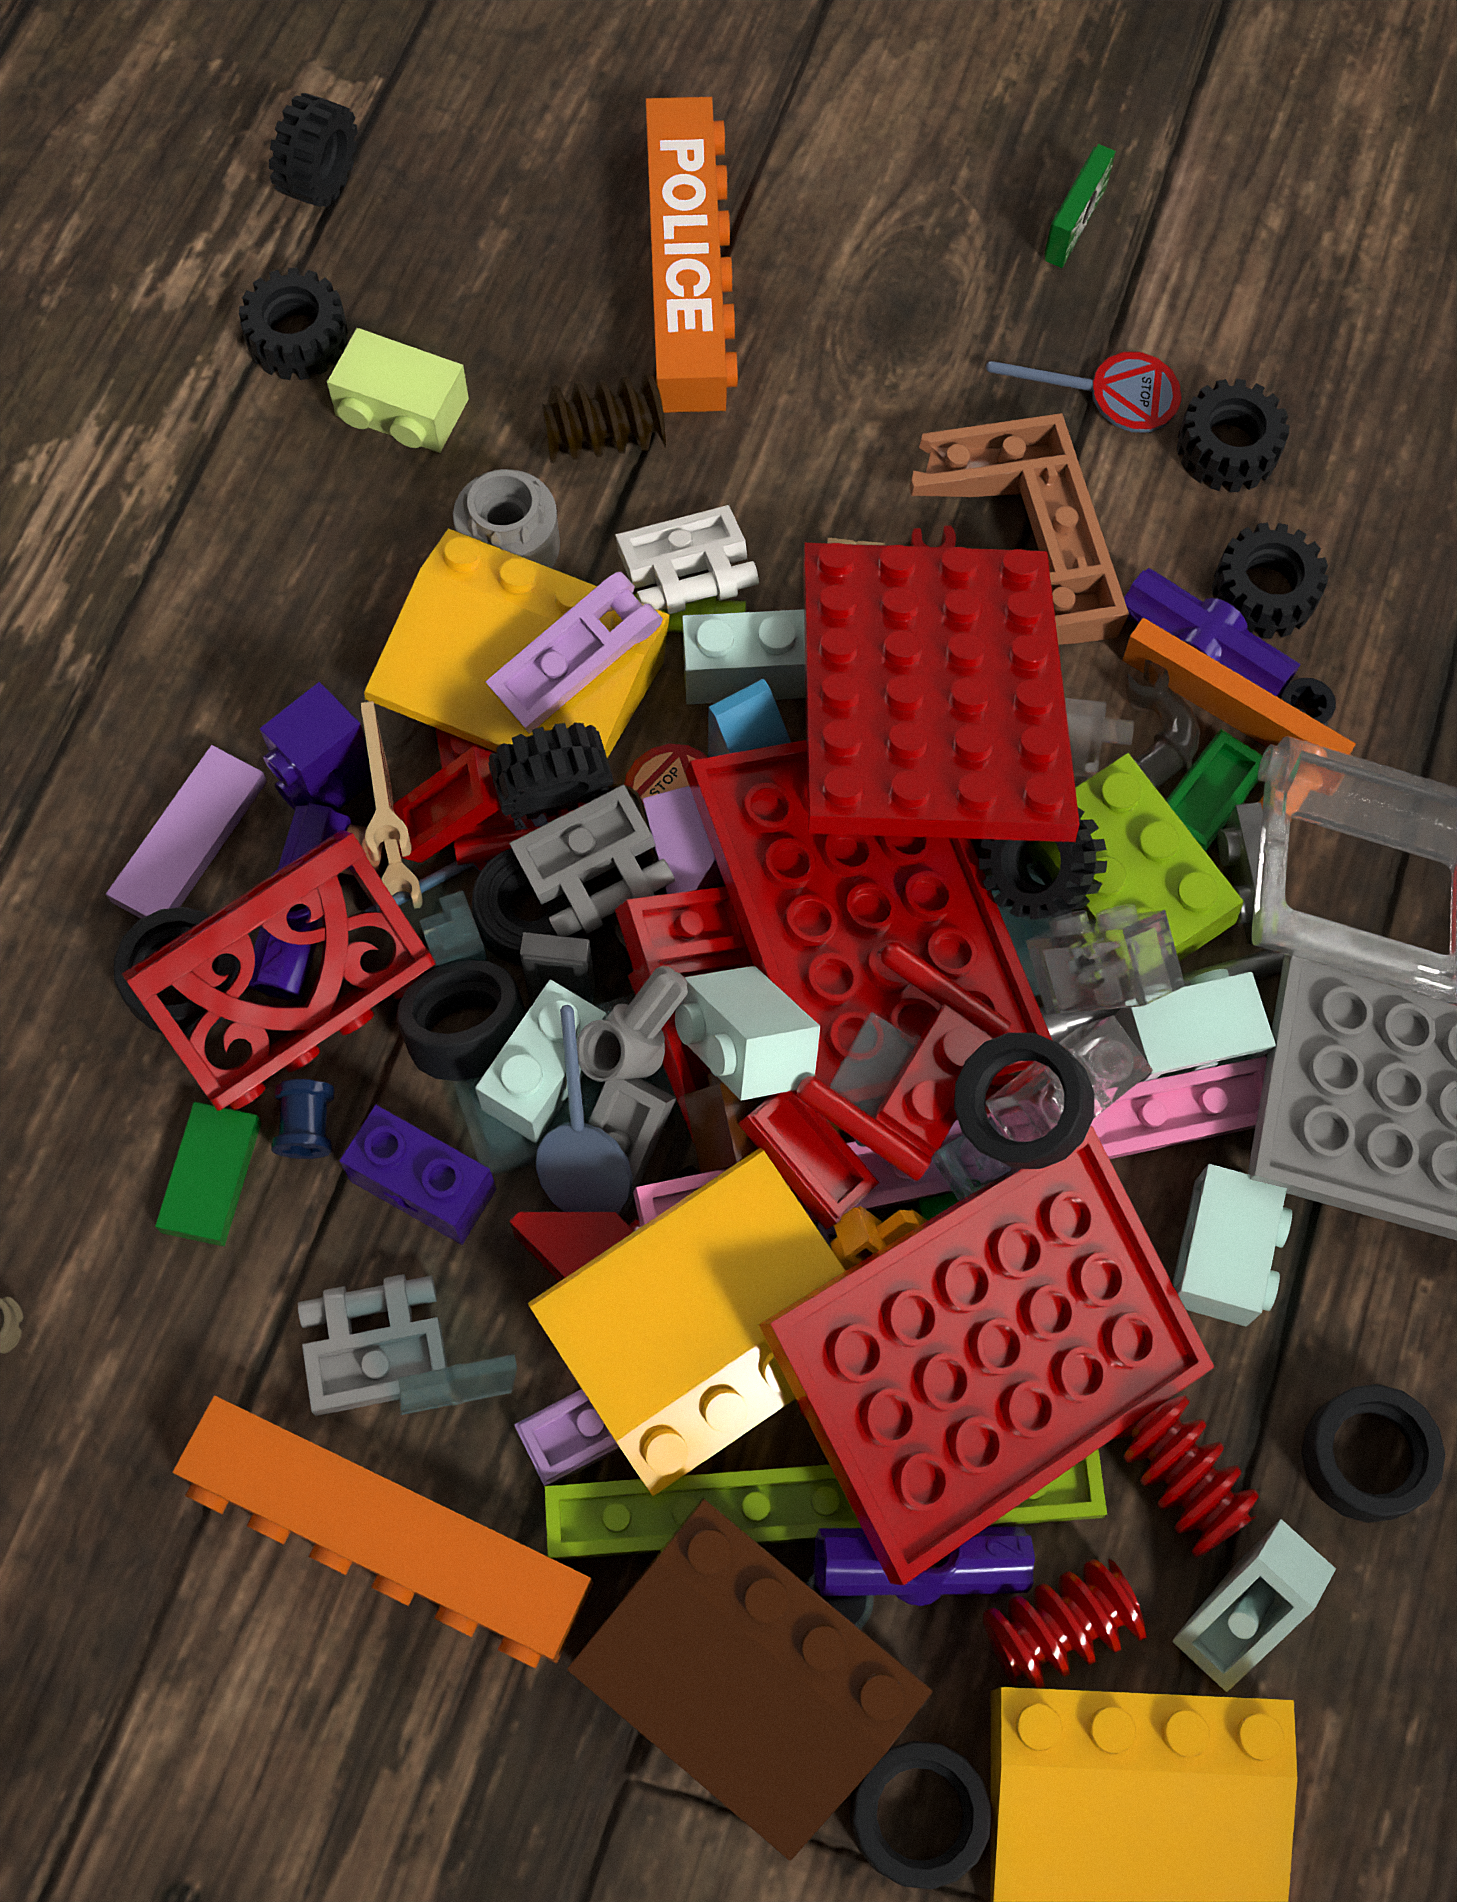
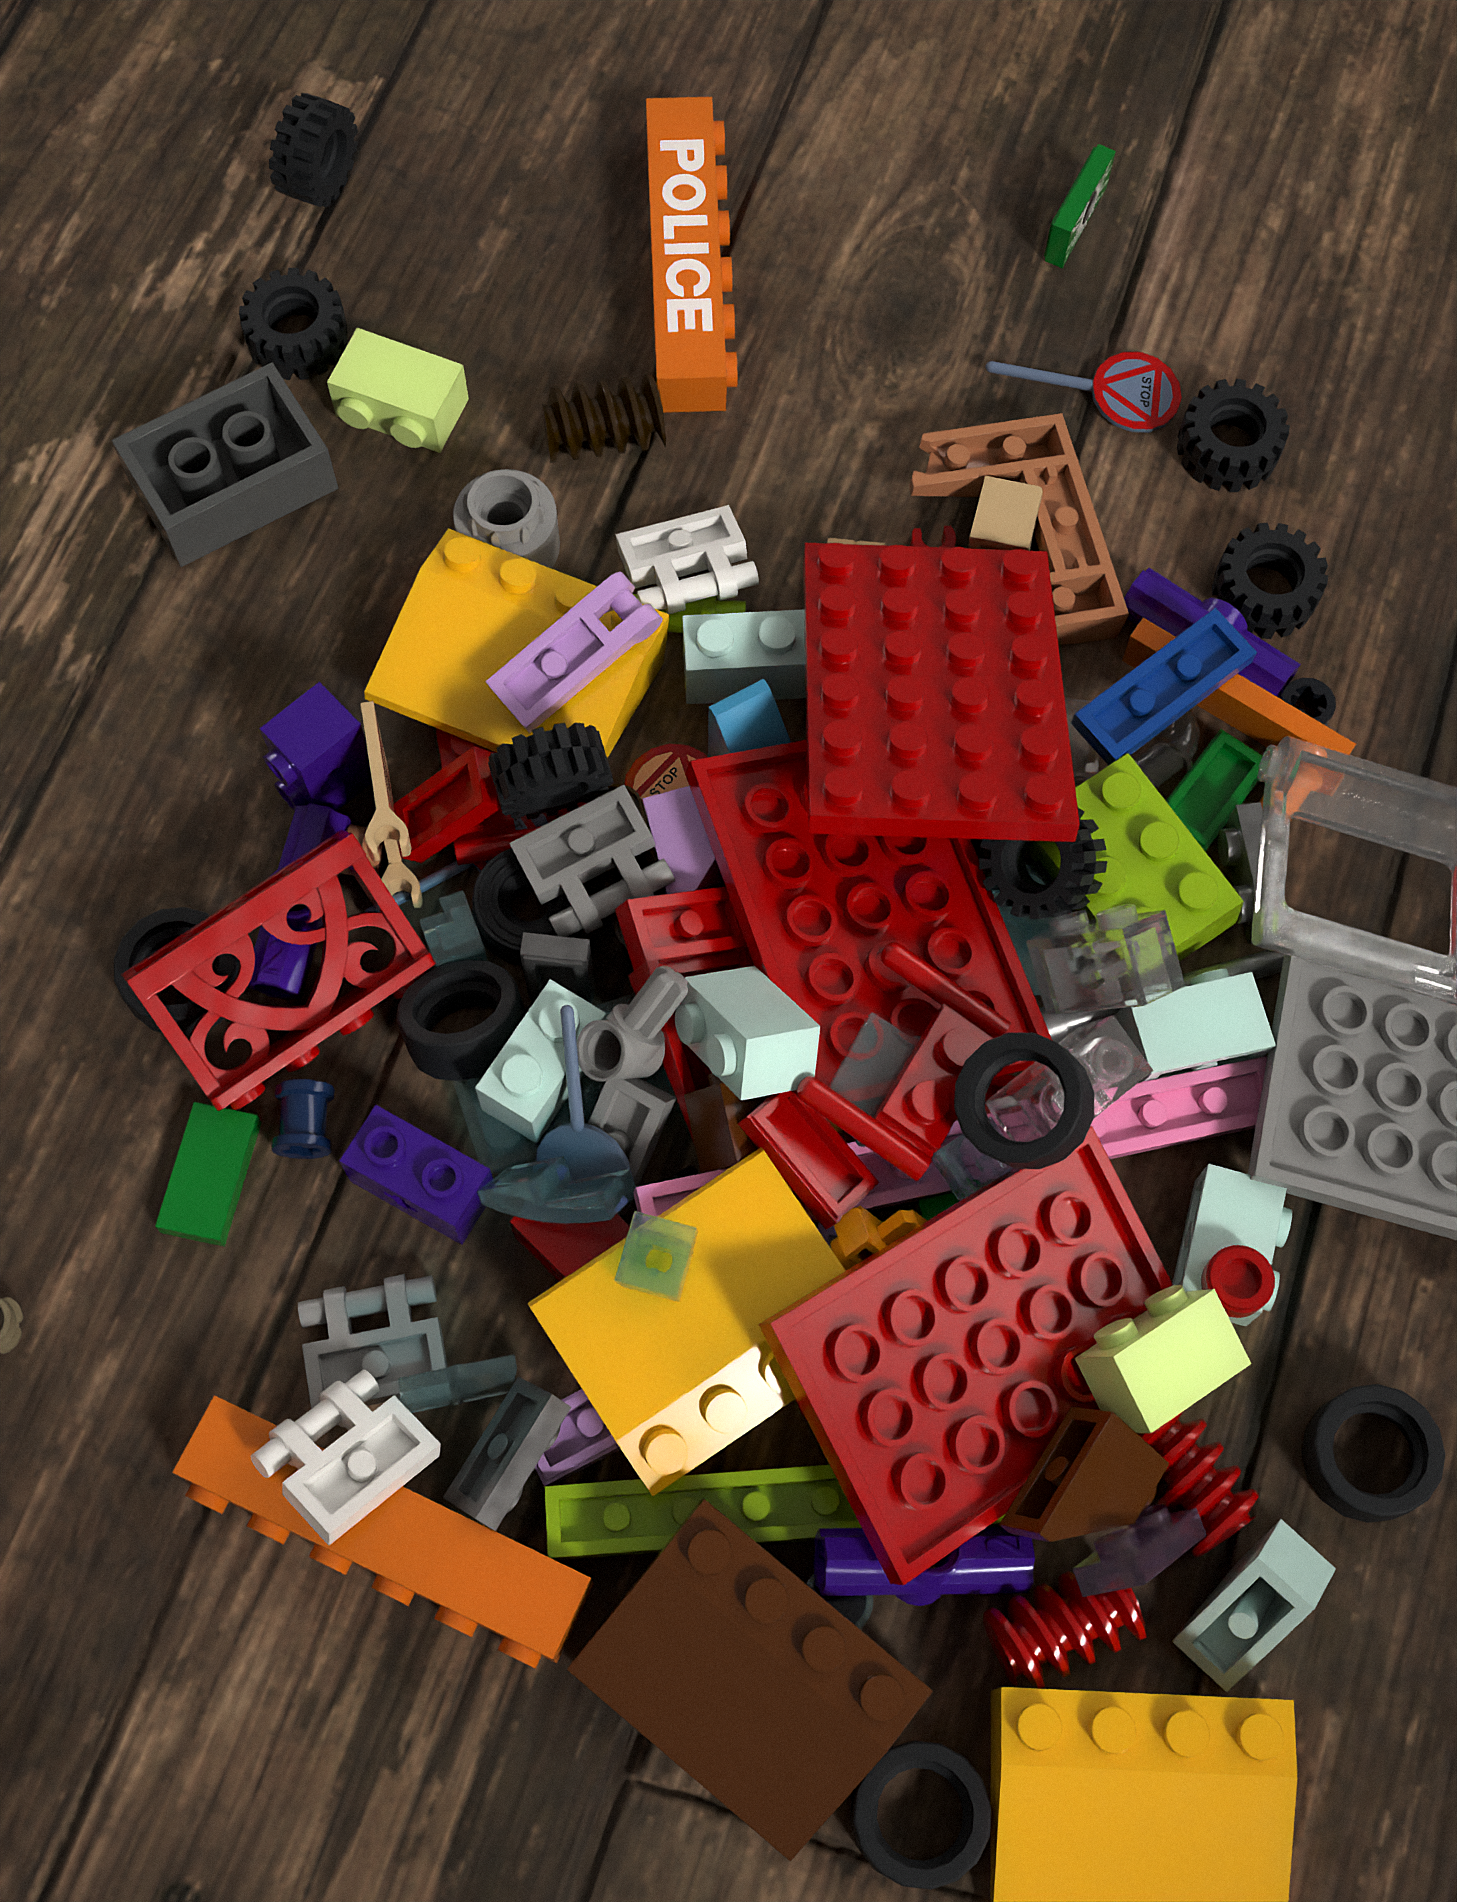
(187, 834): lavender tile -> none
(226, 464): none -> dark grey brick
(356, 1470): none -> white plate
(507, 1453): none -> flat silver plate
(548, 1193): none -> clear light blue slope
(656, 1233): none -> clear light blue piece
(1005, 515): none -> tan panel
(1086, 1480): none -> reddish brown slope
(1140, 1551): none -> plate
(1163, 687): none -> blue plate
(1163, 1358): none -> yellowish green brick
(1240, 1279): none -> red tile

